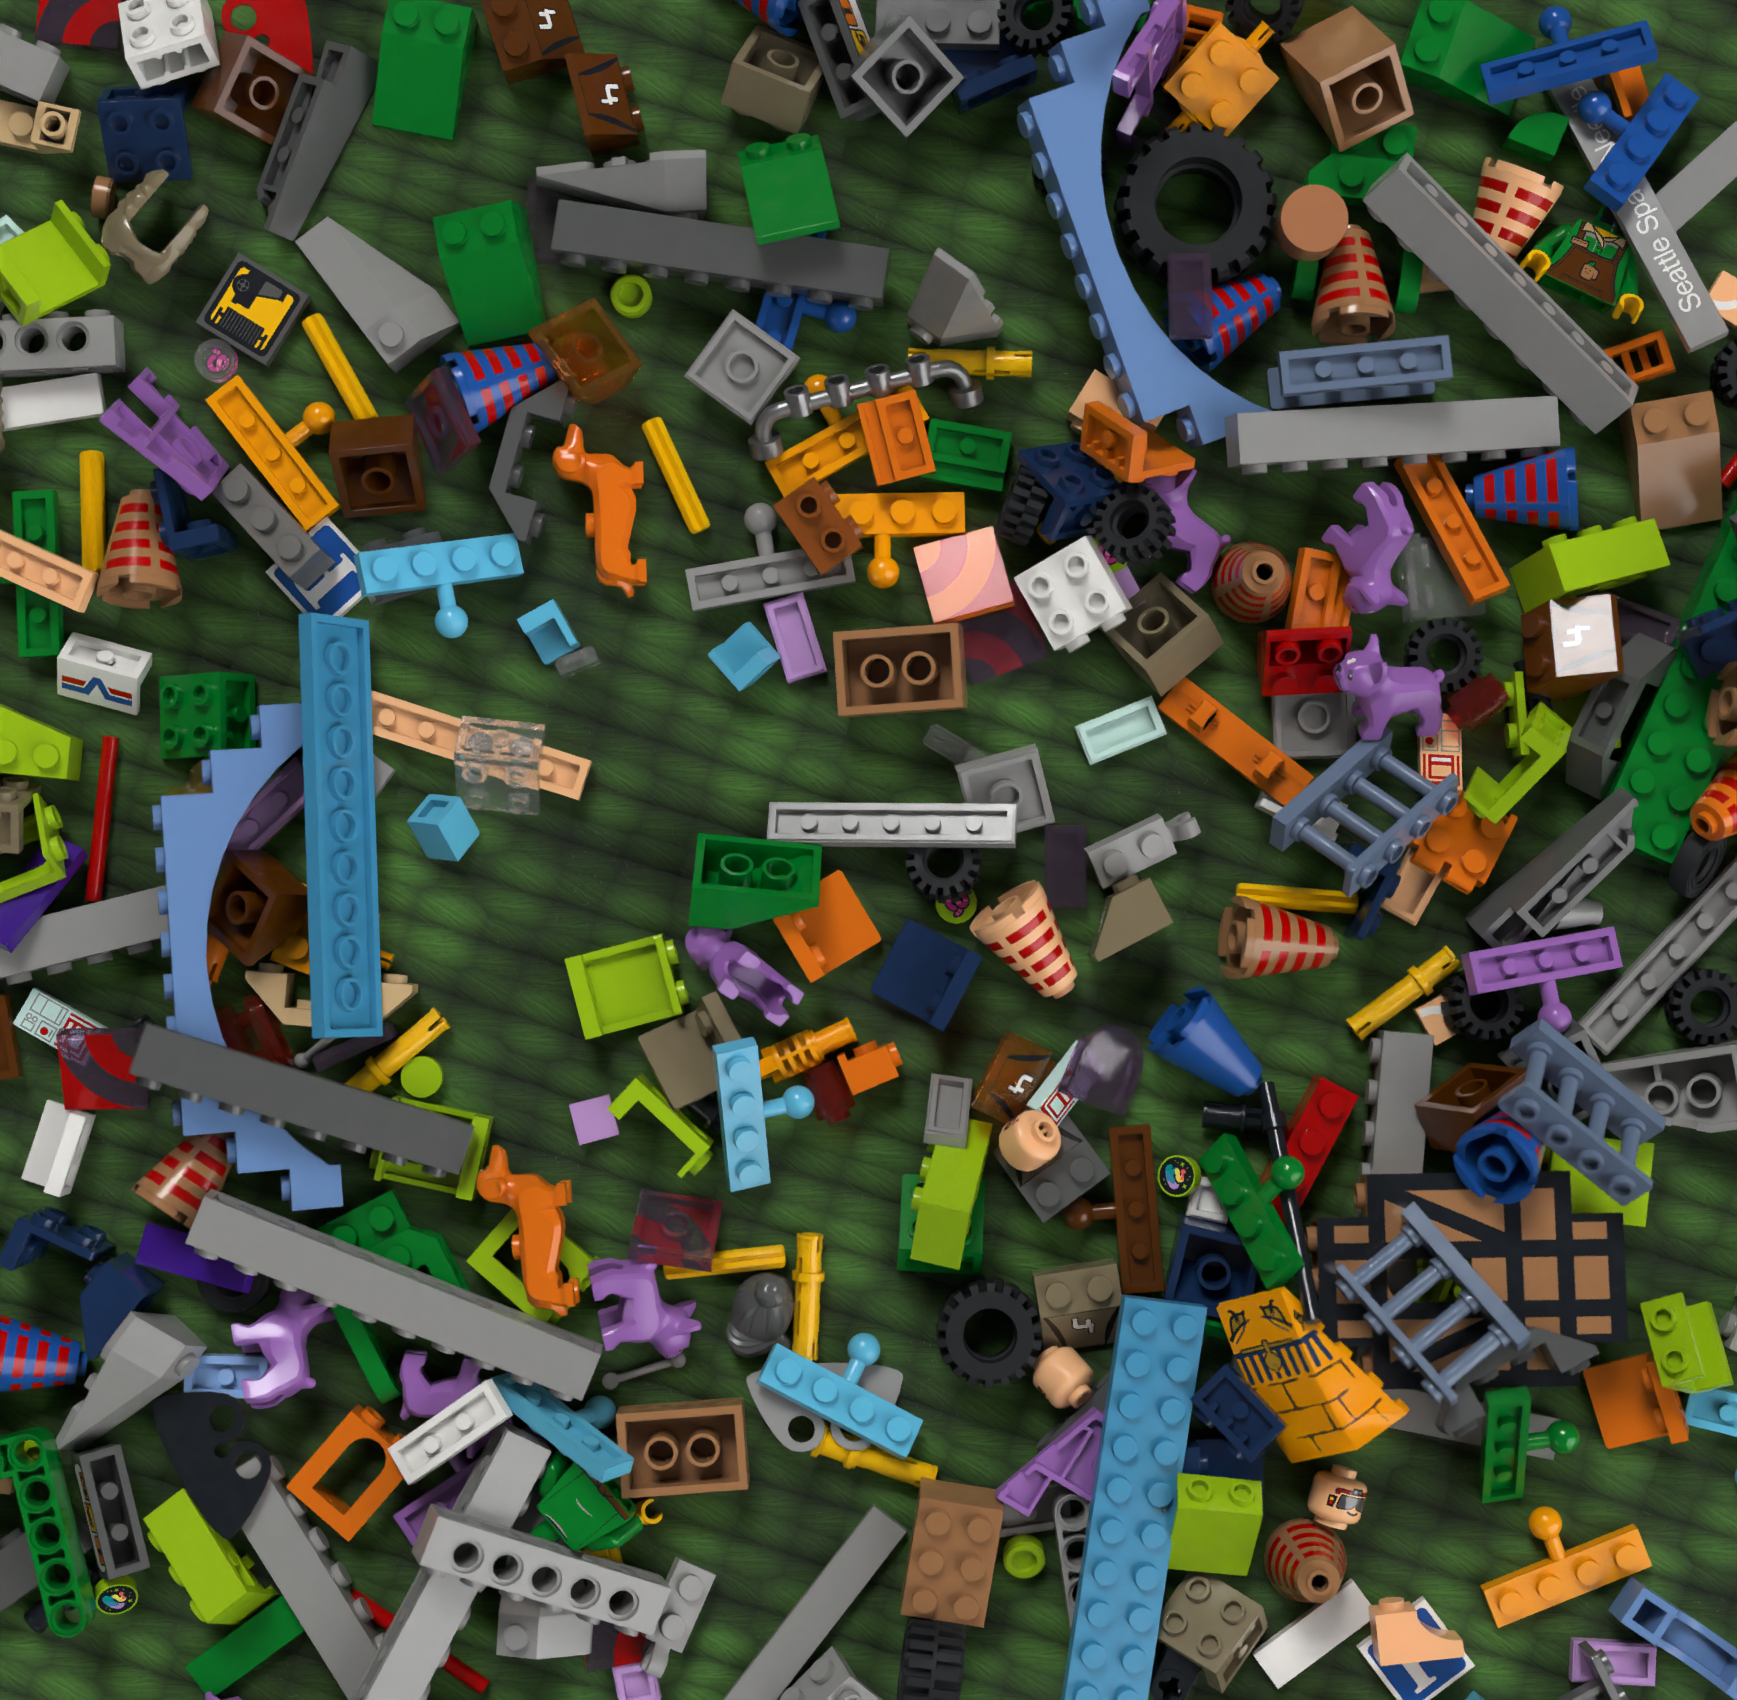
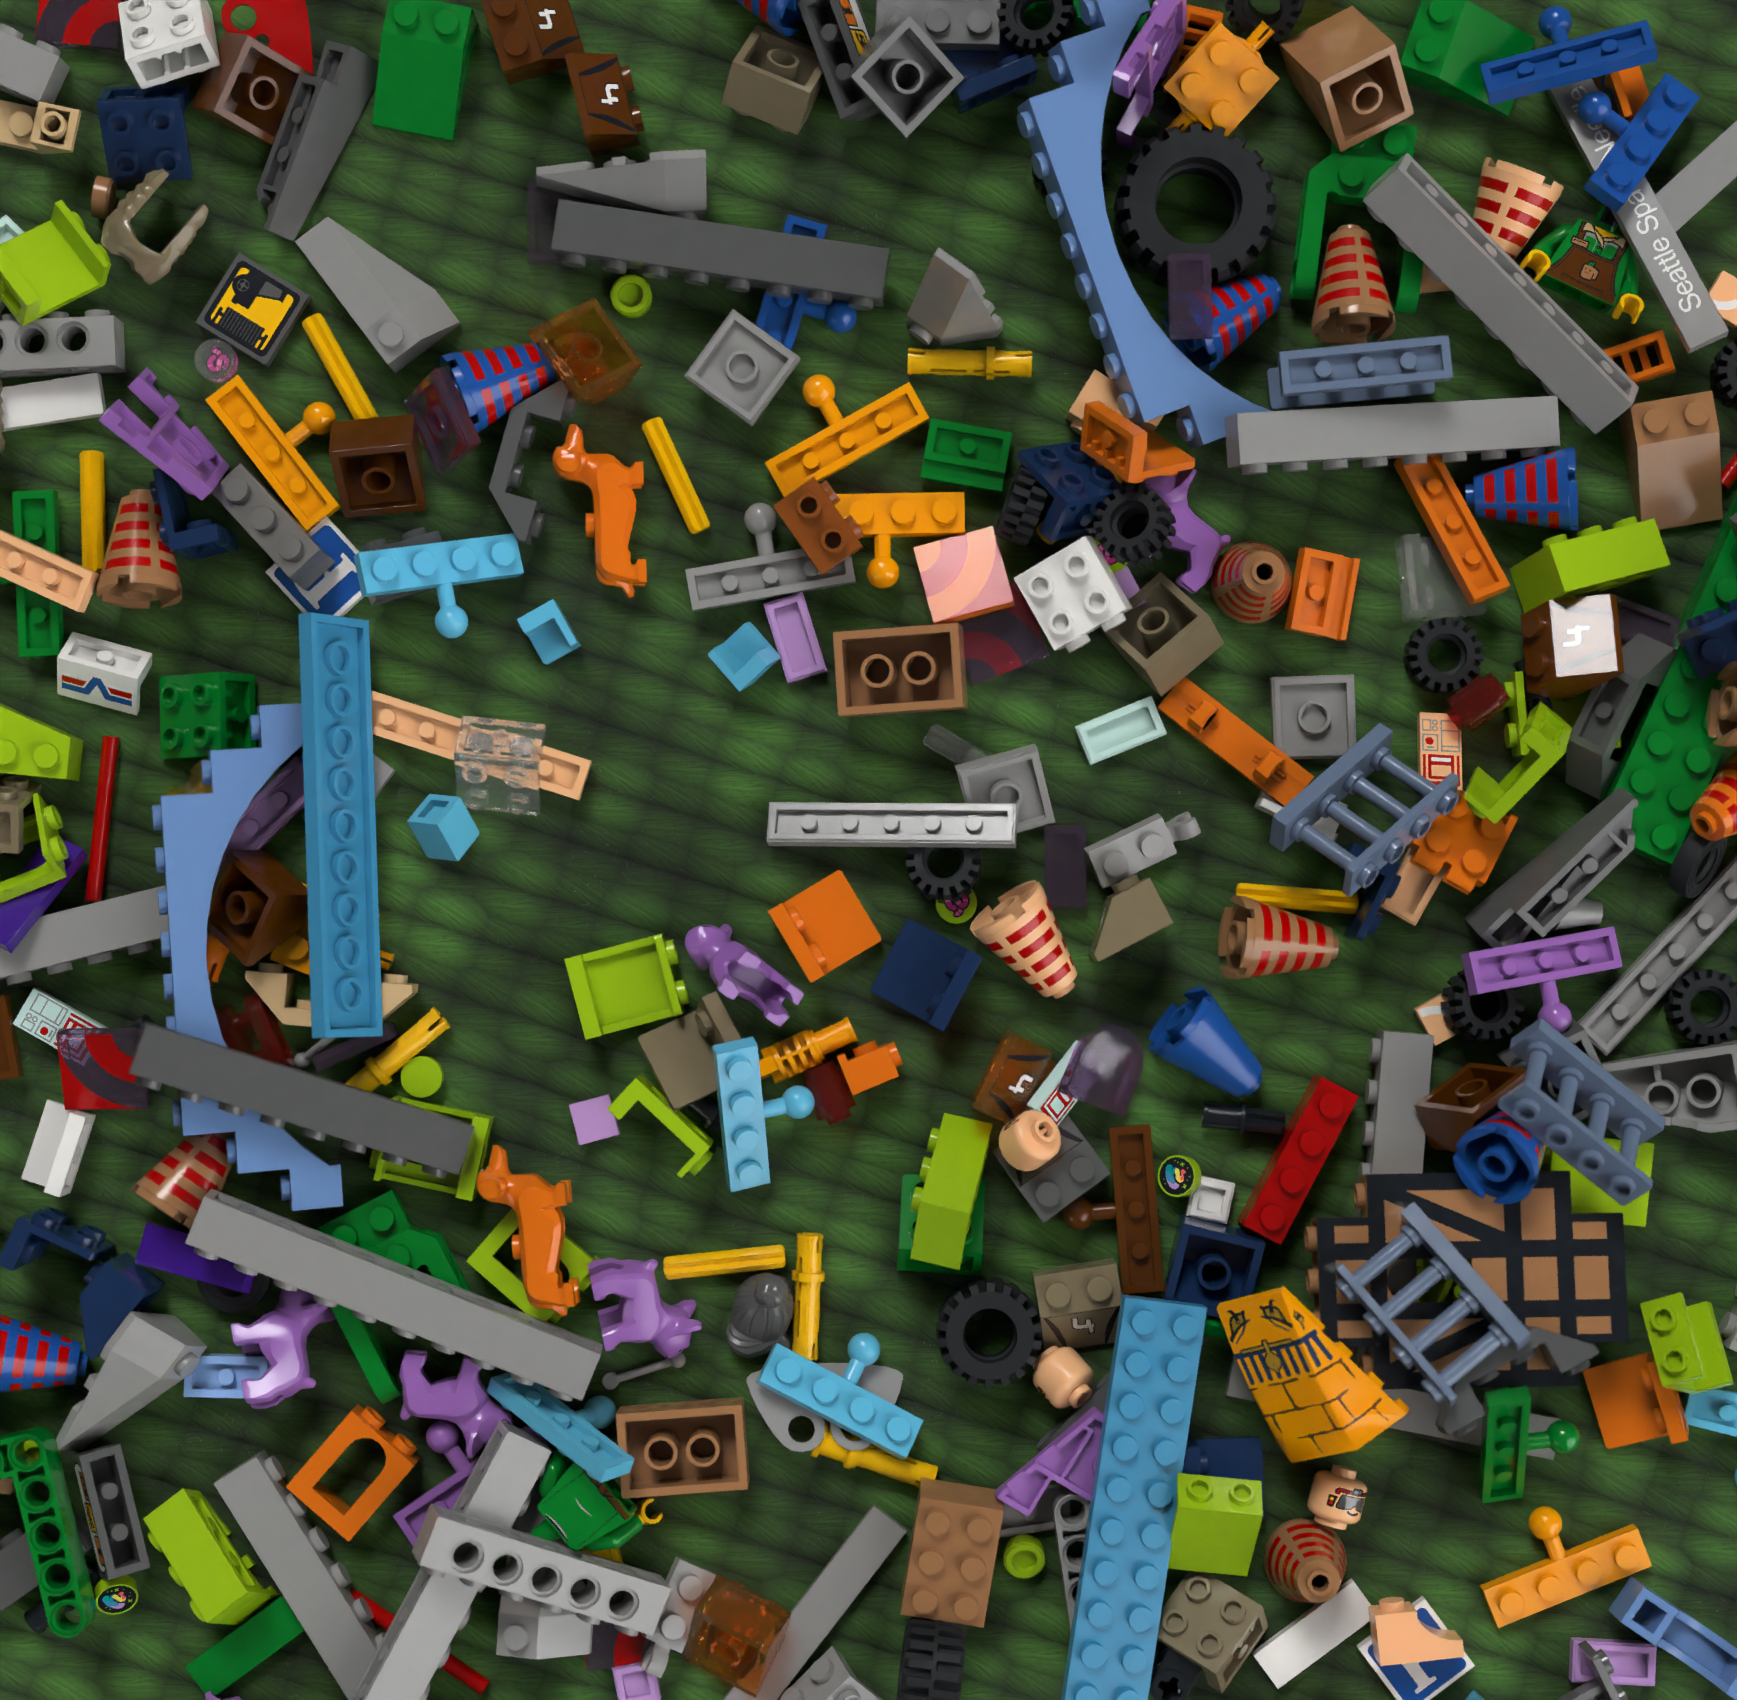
(211, 1481): black piece -> none
(450, 1431): white plate -> none
(491, 271): green slope -> none
(577, 661): clear tile -> none
(675, 1230): tile -> none
(736, 1635): none -> clear orange slope
(751, 880): green slope -> none
(788, 188): green slope -> none
(840, 393): flat silver bar -> none
(895, 437): orange plate -> none
(947, 1111): light grey tile -> none
(1238, 1414): dark blue bracket -> none
(1252, 1209): green plate -> none
(1274, 1126): black bar -> none
(1301, 659): red slope -> none
(1311, 223): nougat piece -> none
(1372, 550): medium lavender animal -> none
(1389, 691): medium lavender animal -> none
(1404, 992): yellow pin -> none
(1537, 137): green brick -> none

